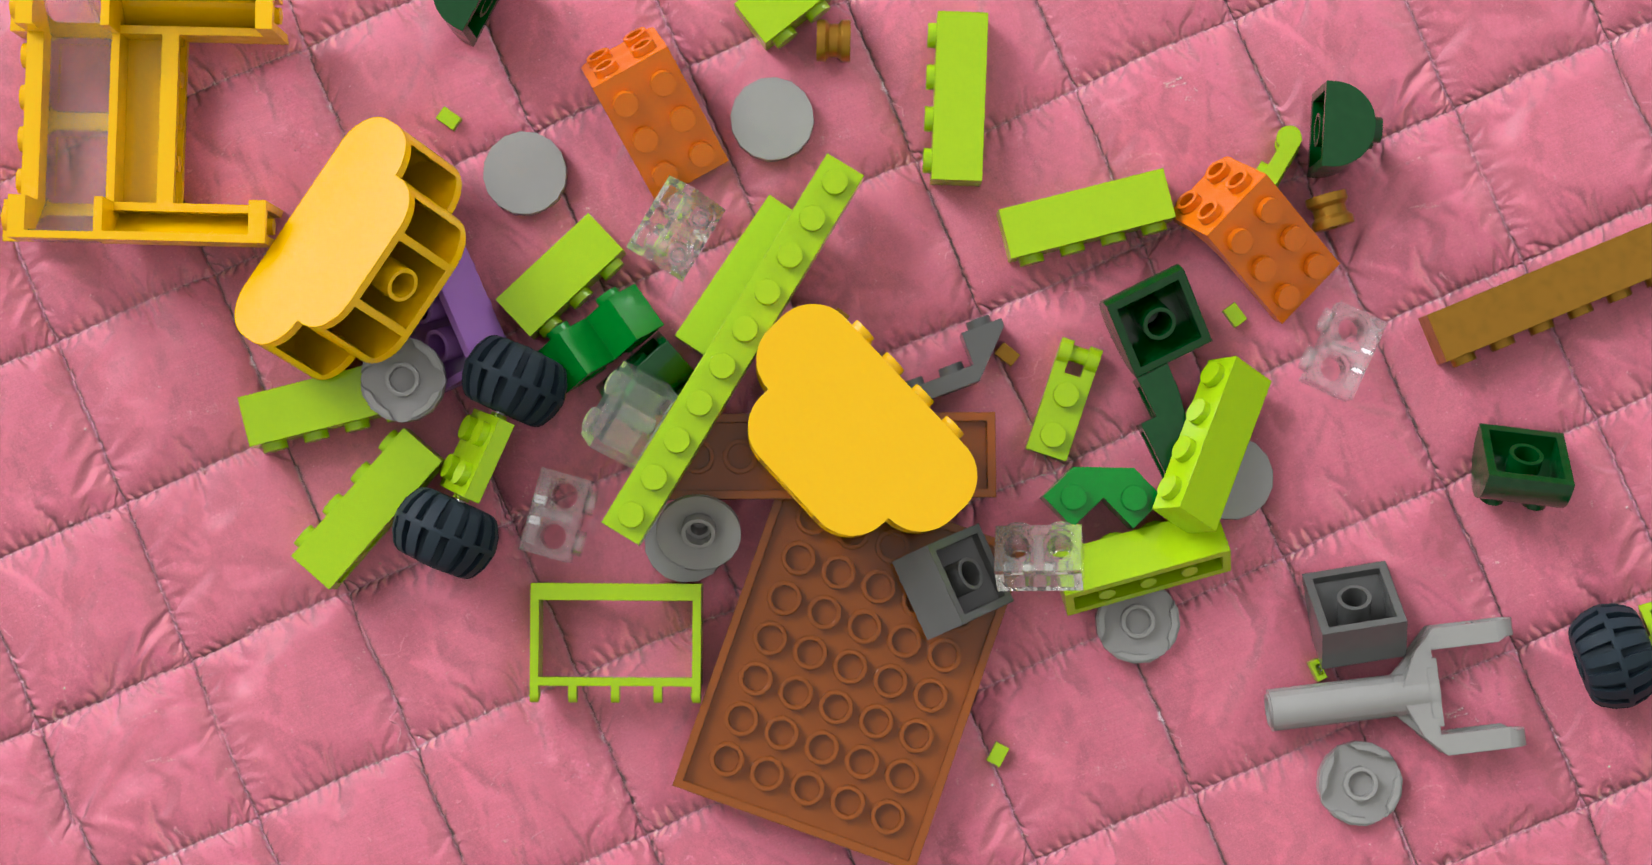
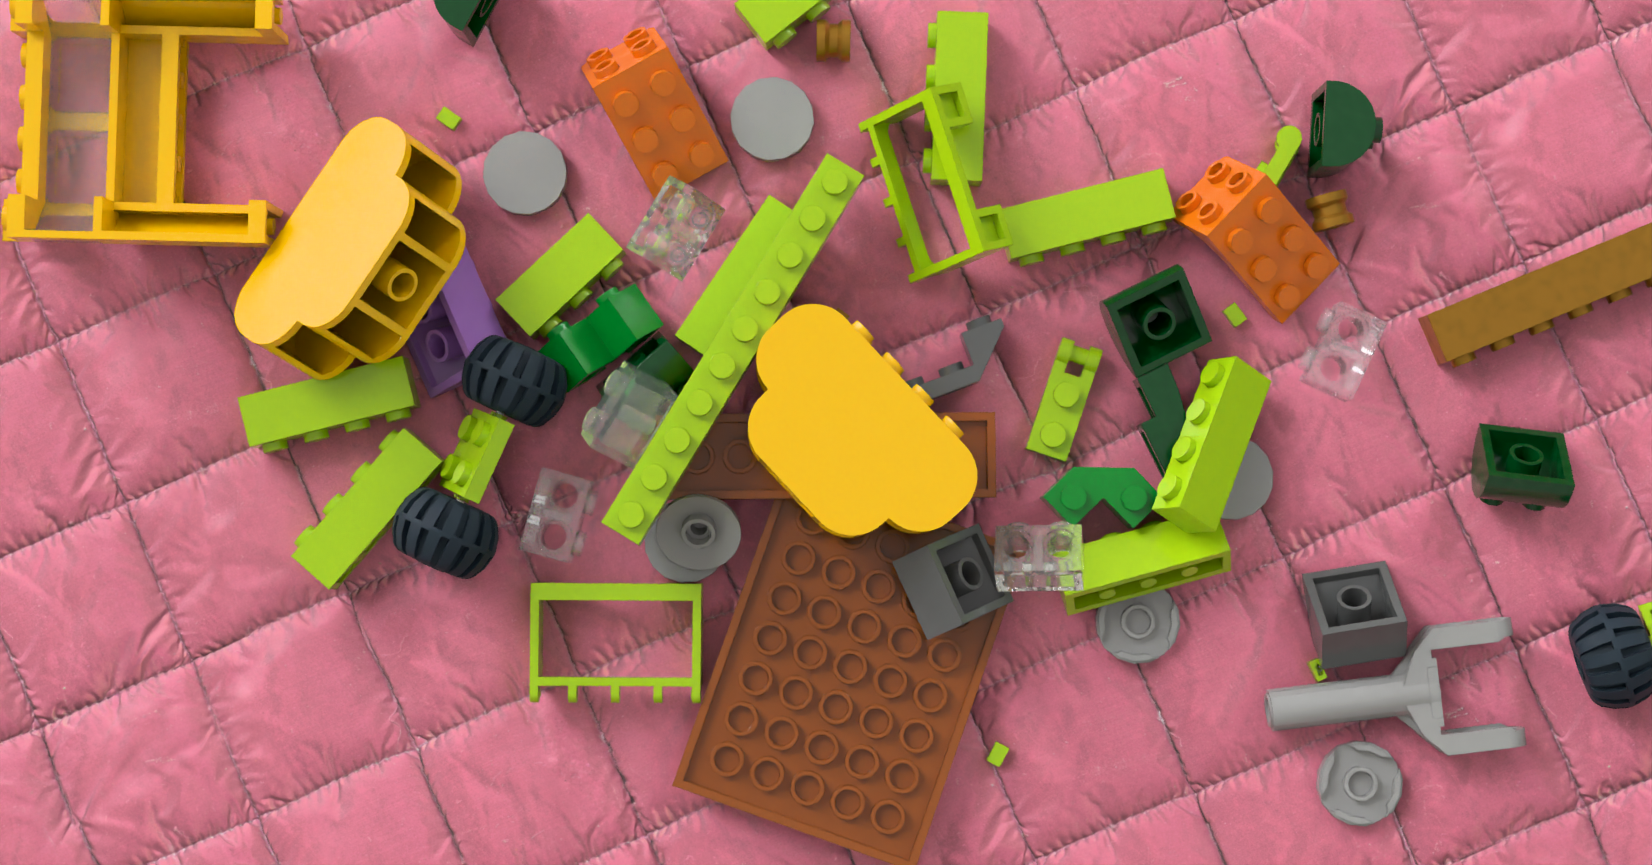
(406, 383): light grey tile -> none
(984, 227): none -> lime hinge
(1007, 354): pearl gold piece -> none

